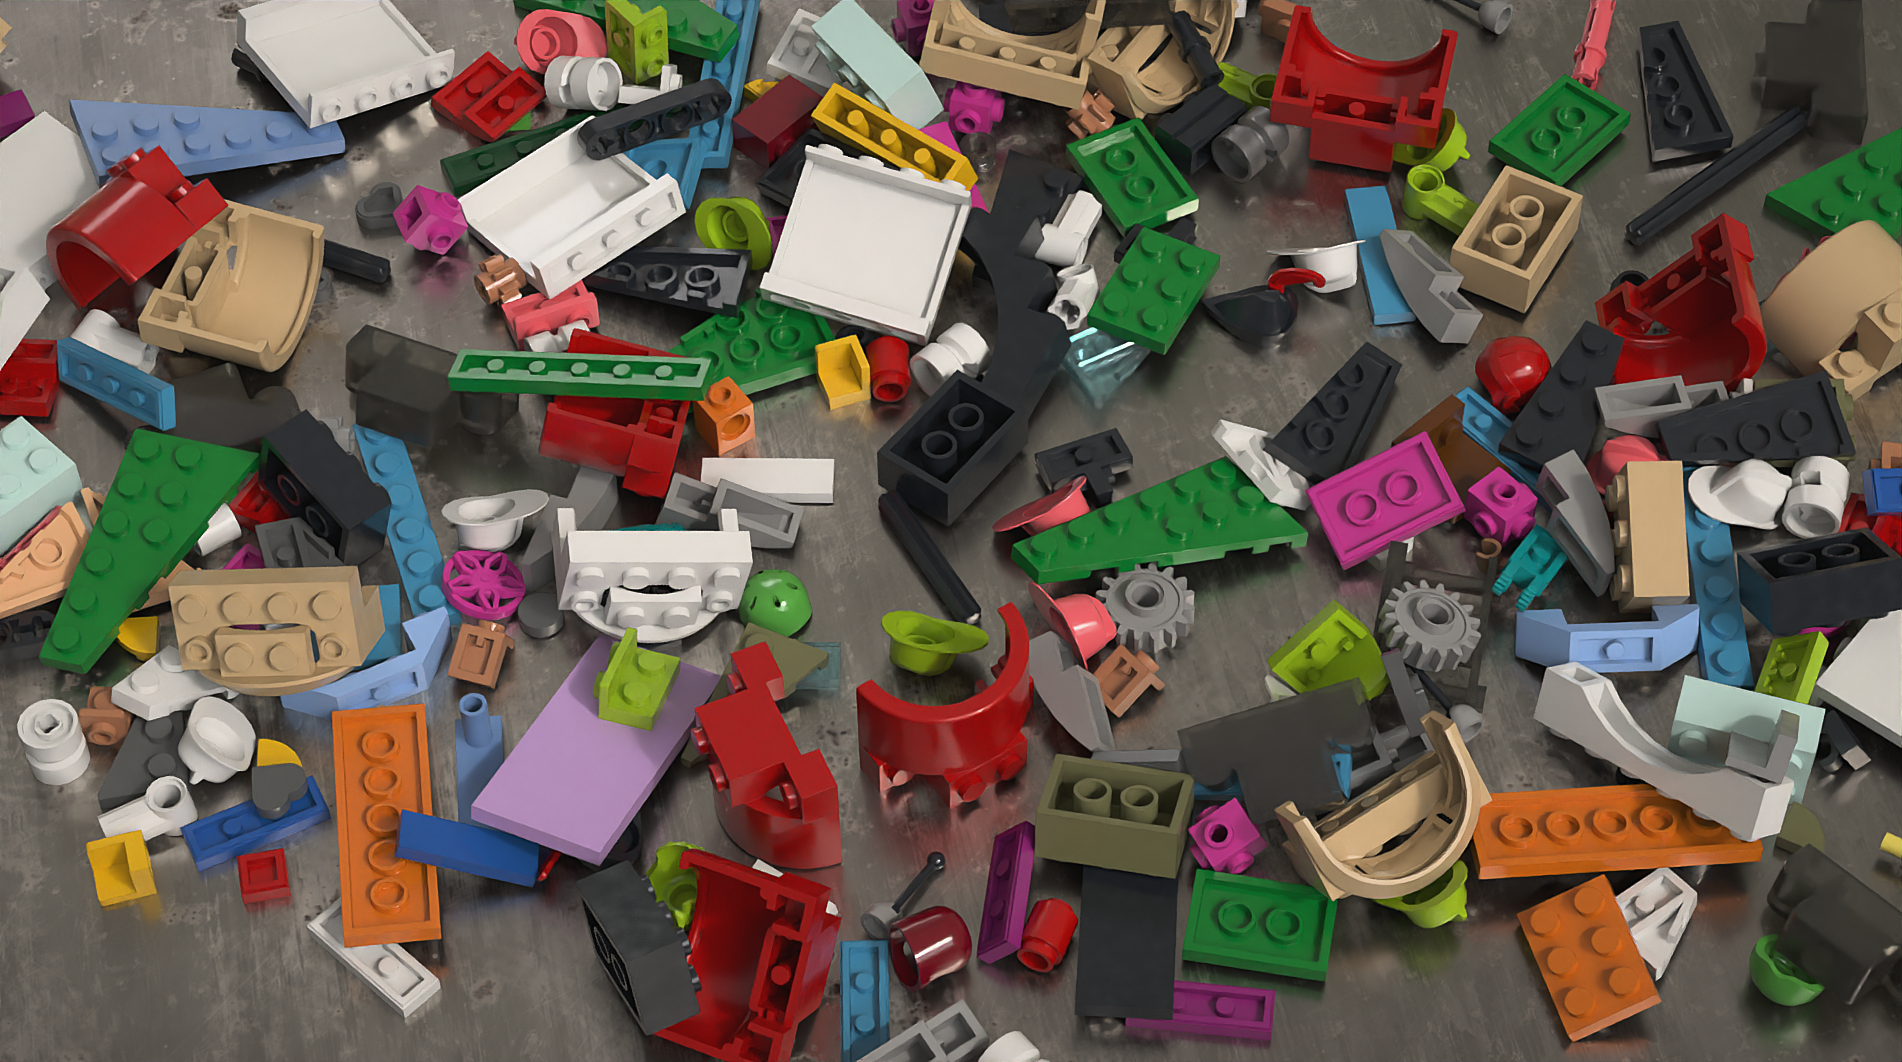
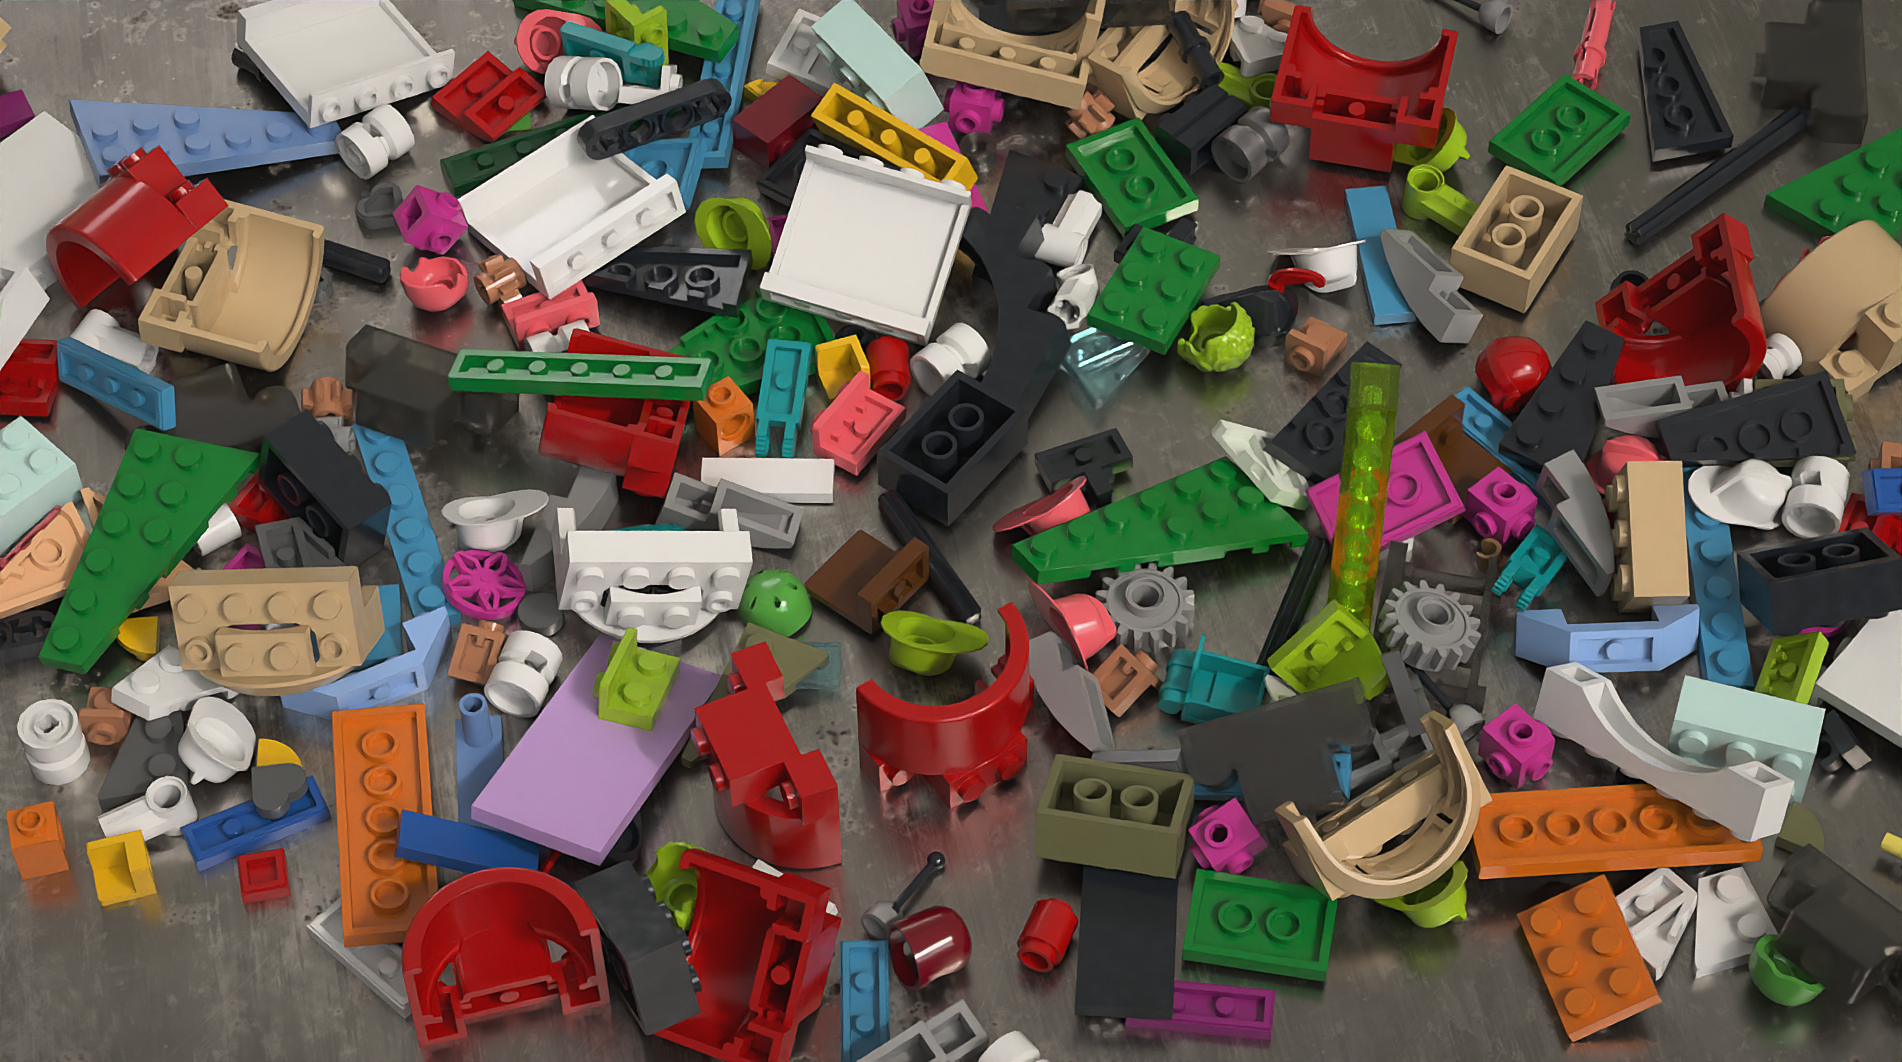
(37, 840): none -> orange brick
(327, 399): none -> nougat gear
(371, 143): none -> white wheel
(435, 283): none -> coral hair
(496, 938): none -> red piece
(523, 674): none -> white wheel
(636, 62): none -> teal hinge
(782, 393): none -> teal hinge
(855, 425): none -> coral bracket
(869, 579): none -> reddish brown bracket
(1007, 893): magenta tile -> none
(1210, 685): none -> teal piece
(1218, 338): none -> lime hair
(1256, 46): none -> white wing
(1296, 597): none -> black axle
(1314, 346): none -> nougat bracket
(1363, 486): none -> clear neon green brick
(1517, 747): none -> dark pink brick
(1727, 922): none -> white wing
(1765, 759): light grey panel -> none
(1780, 359): none -> white wheel

